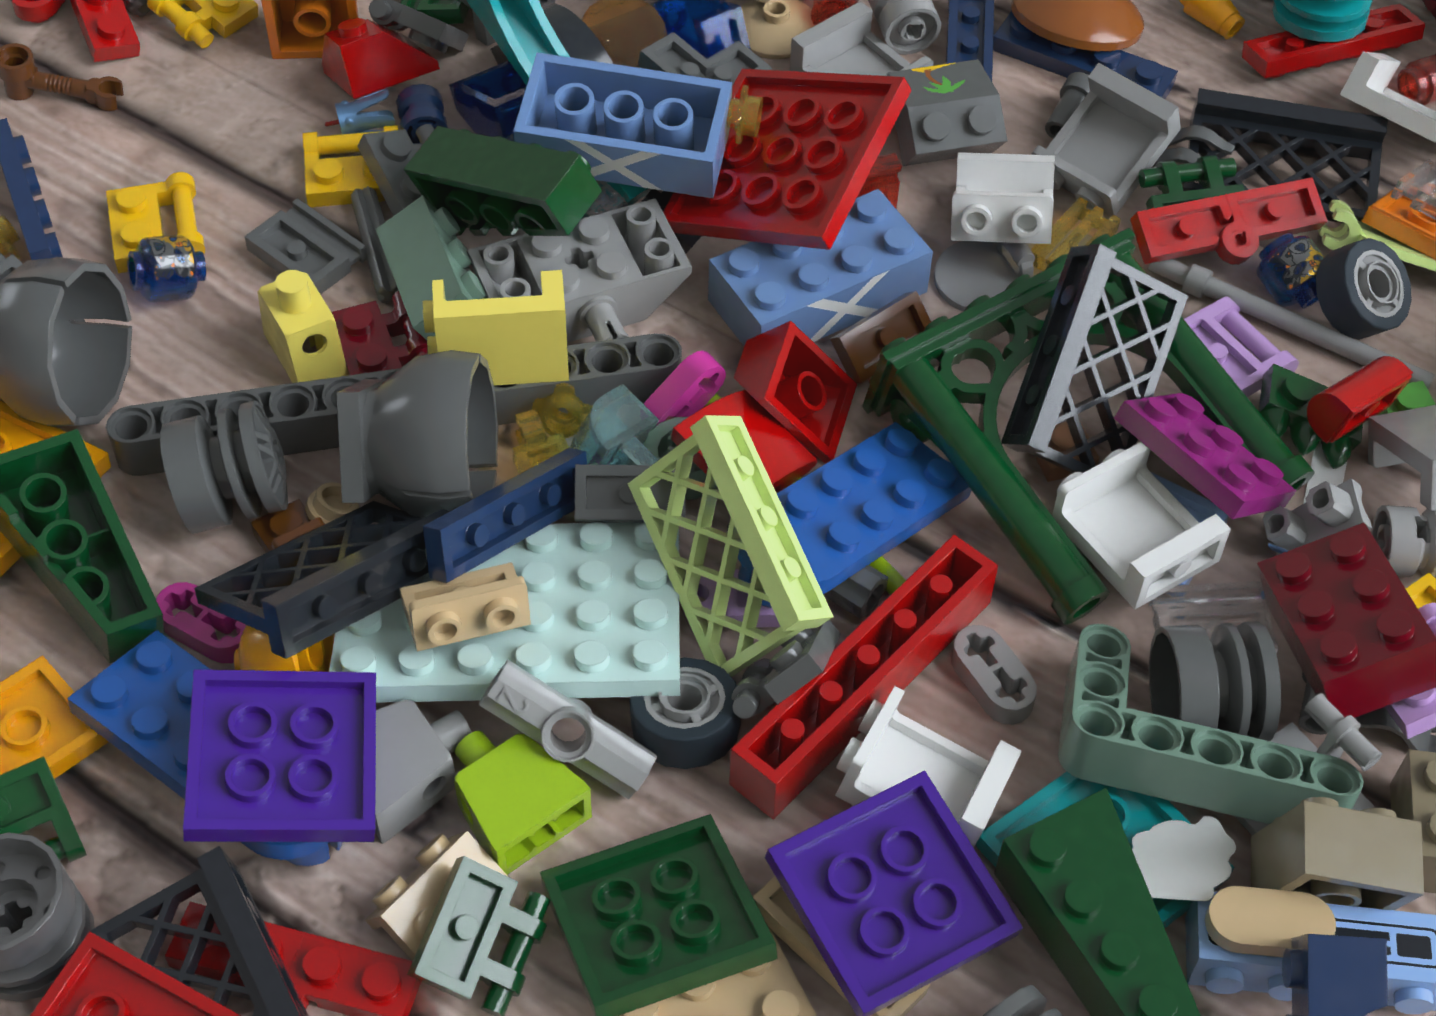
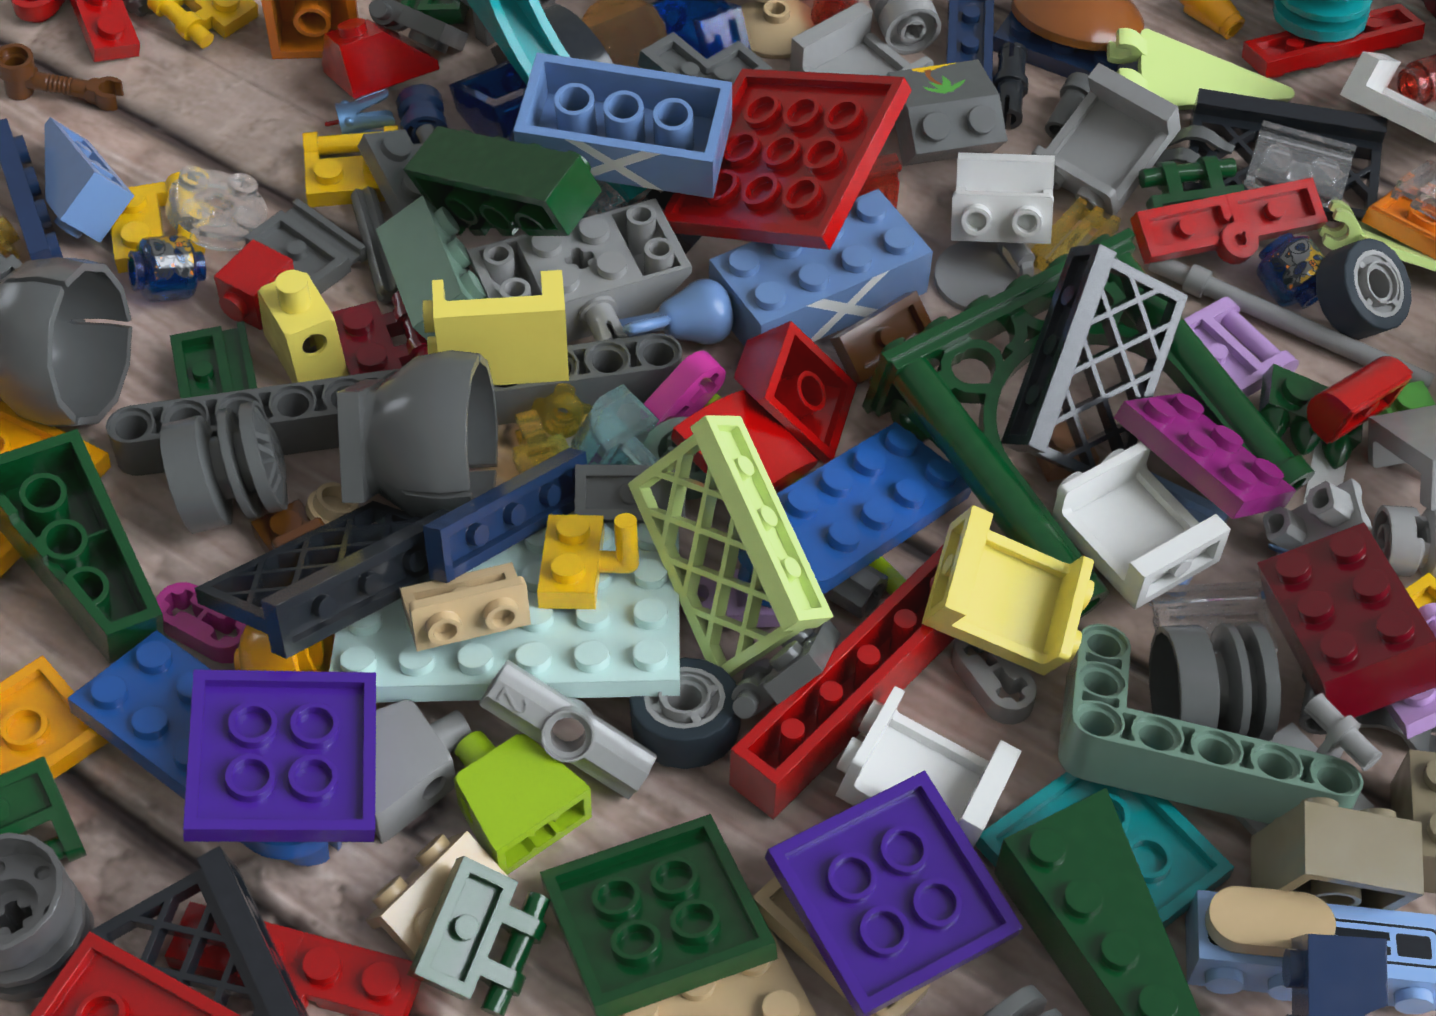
(81, 184): none -> medium blue slope
(200, 191): none -> clear plate
(213, 361): none -> dark green plate
(244, 276): none -> red brick
(576, 558): none -> yellow plate
(695, 314): none -> medium blue piece
(745, 114): clear yellow plate -> none
(1008, 595): none -> light yellow panel
(1012, 81): none -> black pin
(1179, 70): none -> yellowish green flag
(1184, 858): white sticker -> none
(1293, 155): none -> clear plate

